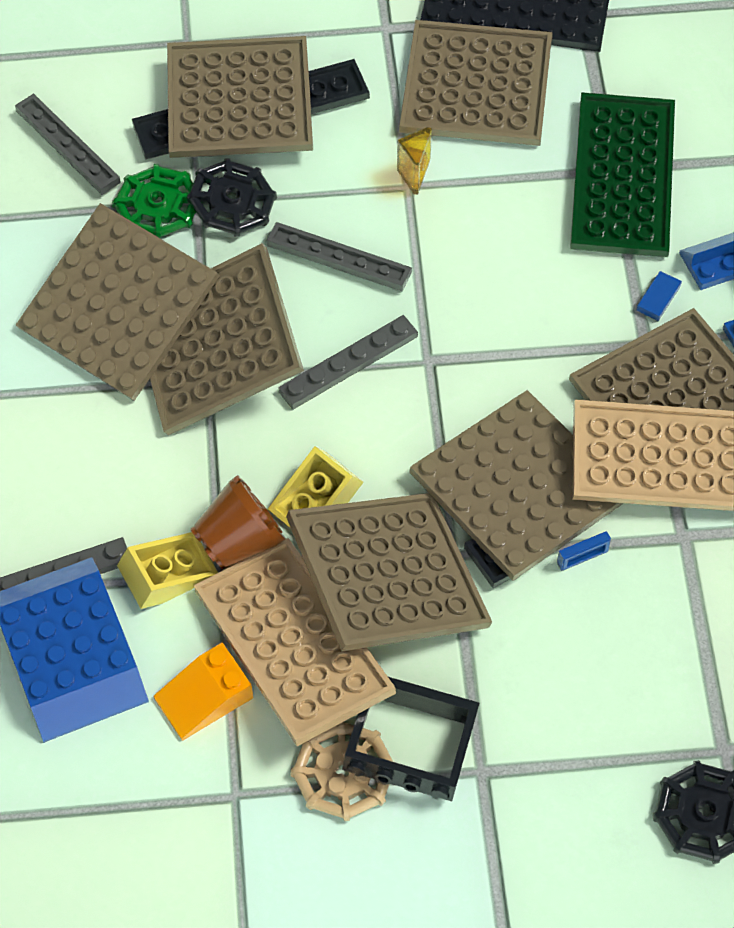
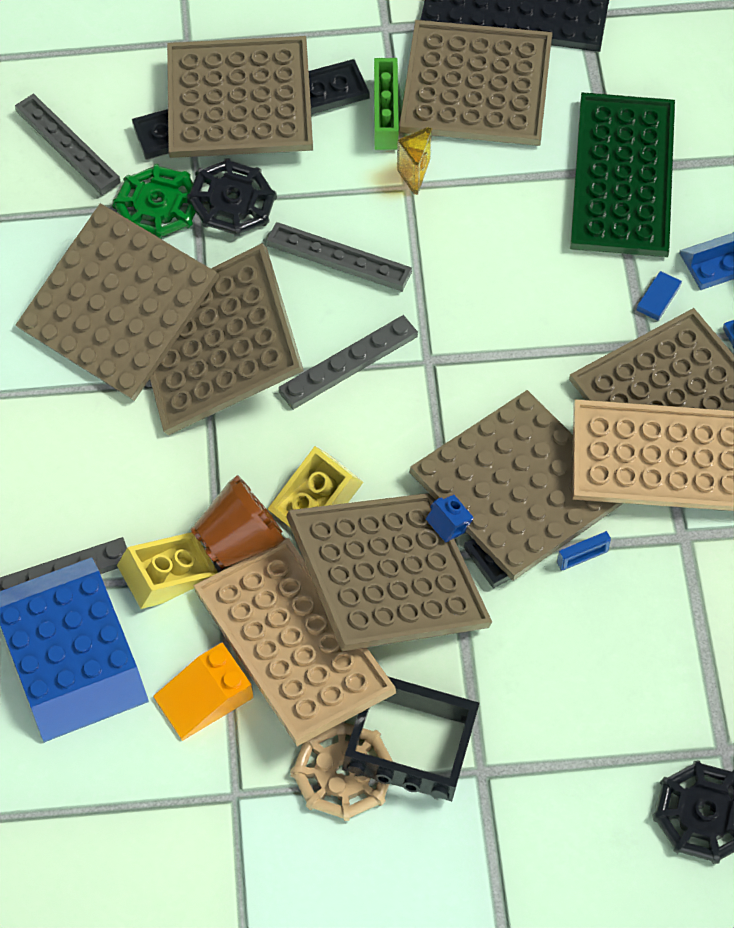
(386, 103): none -> bright green brick
(449, 517): none -> blue brick

